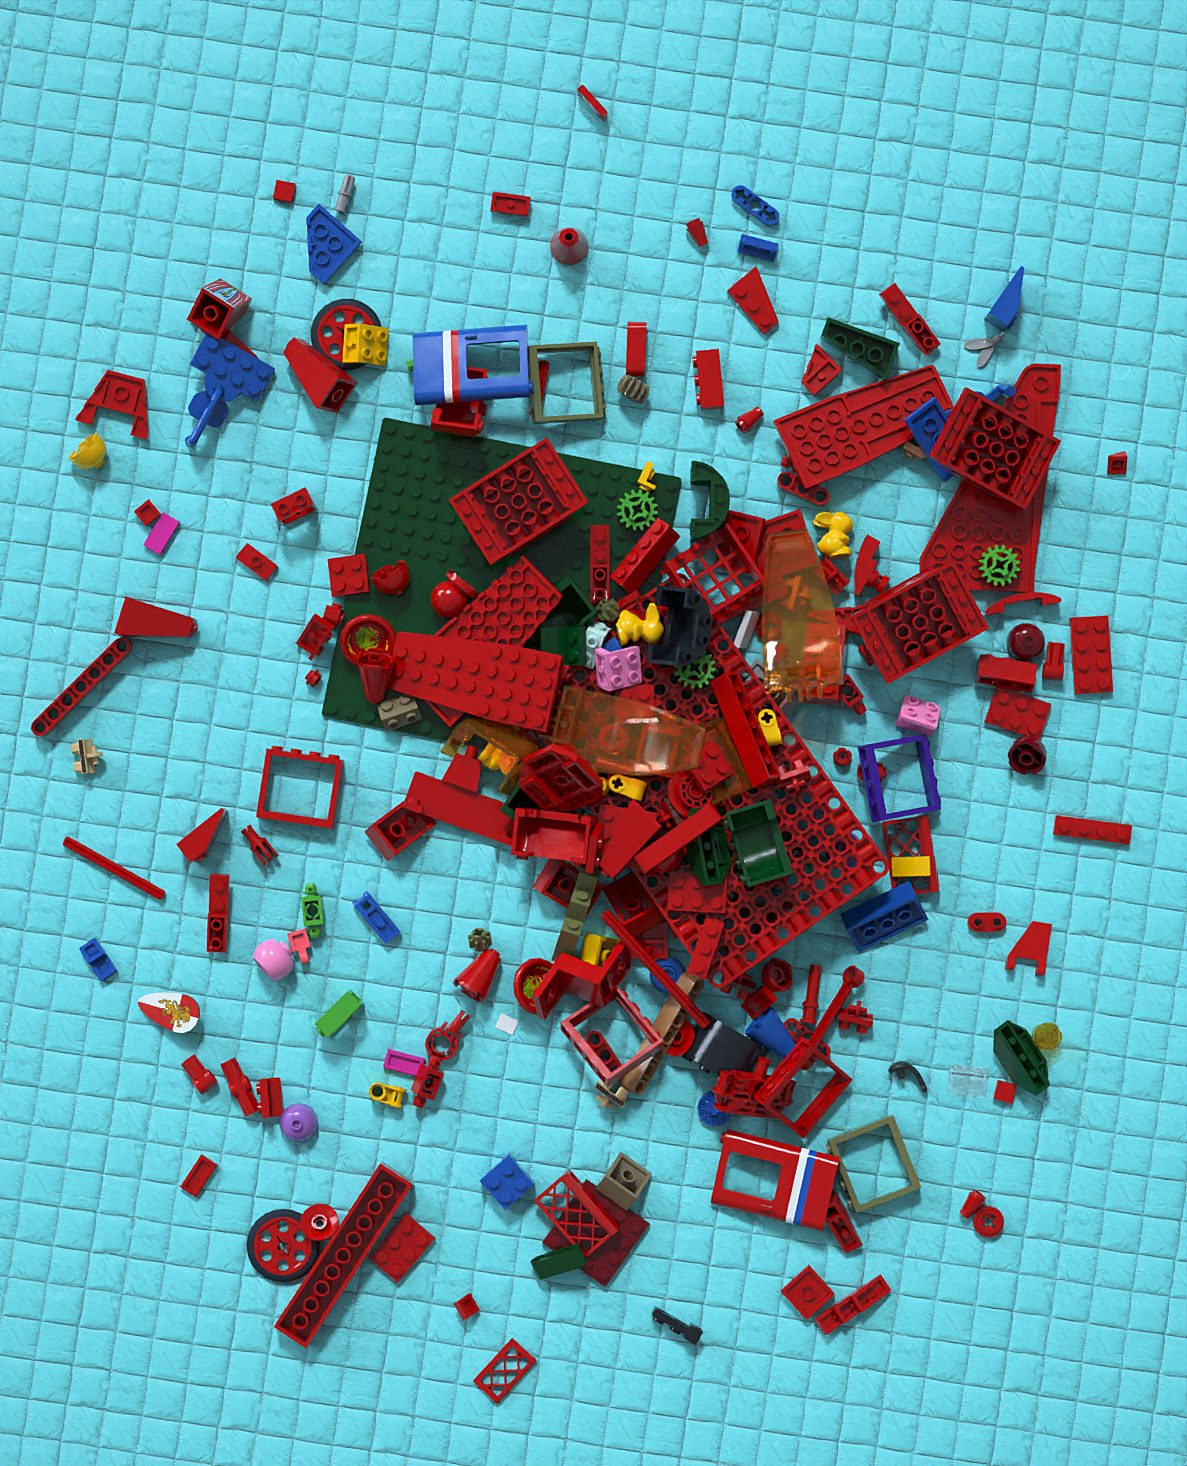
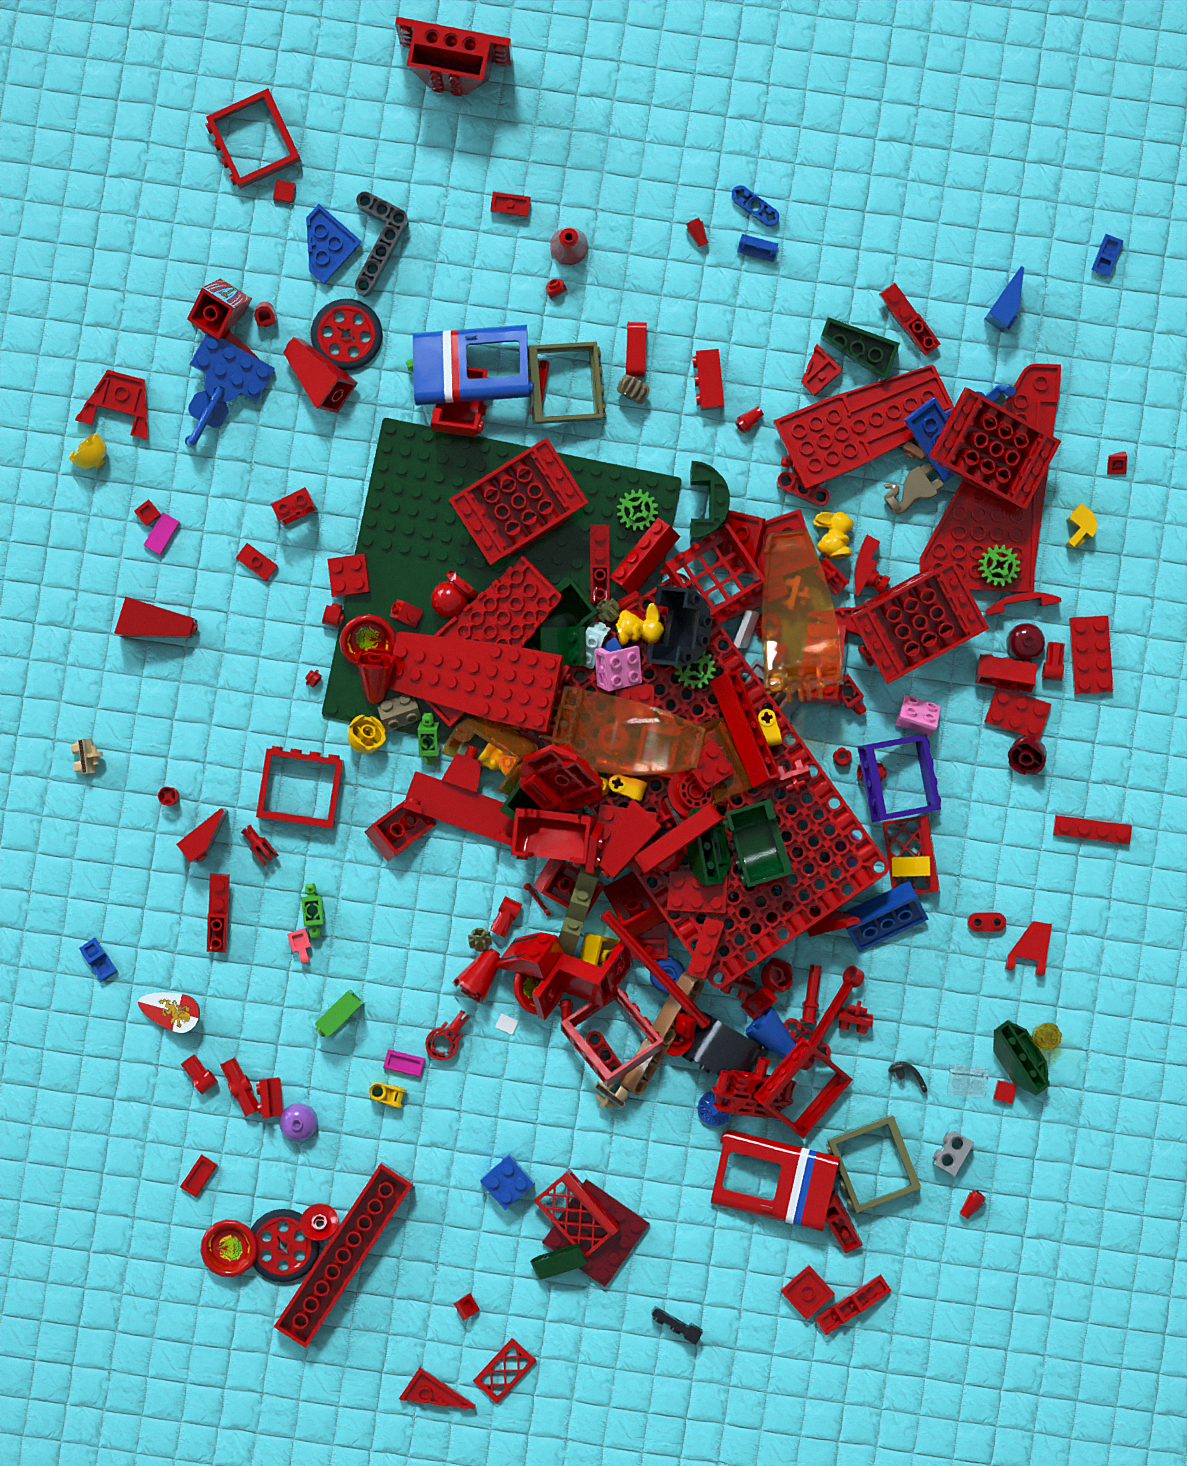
(72, 689): red beam -> none
(114, 868): red axle -> none
(168, 796): none -> red wheel
(229, 1248): none -> red piece
(265, 314): none -> red plate
(268, 170): none -> red window
(274, 959): bright pink wheel -> none
(314, 635): red bracket -> none
(344, 194): light grey axle -> none
(365, 344): yellow bracket -> none
(365, 734): none -> yellow cylinder
(377, 918): blue plate -> none
(382, 242): none -> dark grey beam
(392, 578): red cylinder -> none
(401, 1247): red plate -> none
(406, 613): none -> red bracket
(426, 727): none -> bright green piece
(429, 1389): none -> red wing
(430, 1090): red piece -> none
(451, 56): none -> red wedge
(507, 913): none -> red piece
(527, 886): none -> red hinge
(532, 954): none -> red slope
(555, 287): none -> red plate
(566, 1008): none -> red pin
(592, 102): red tile -> none
(623, 1181): dark tan slope -> none
(647, 473): yellow bracket -> none
(685, 1025): none -> red plate
(754, 300): red wing -> none
(832, 922): none -> red slope
(915, 488): none -> dark tan hips
(958, 1155): none -> light grey brick
(987, 346): light grey piece -> none
(988, 1231): red gear -> none
(1085, 522): none -> yellow brick
(1107, 255): none -> blue slope

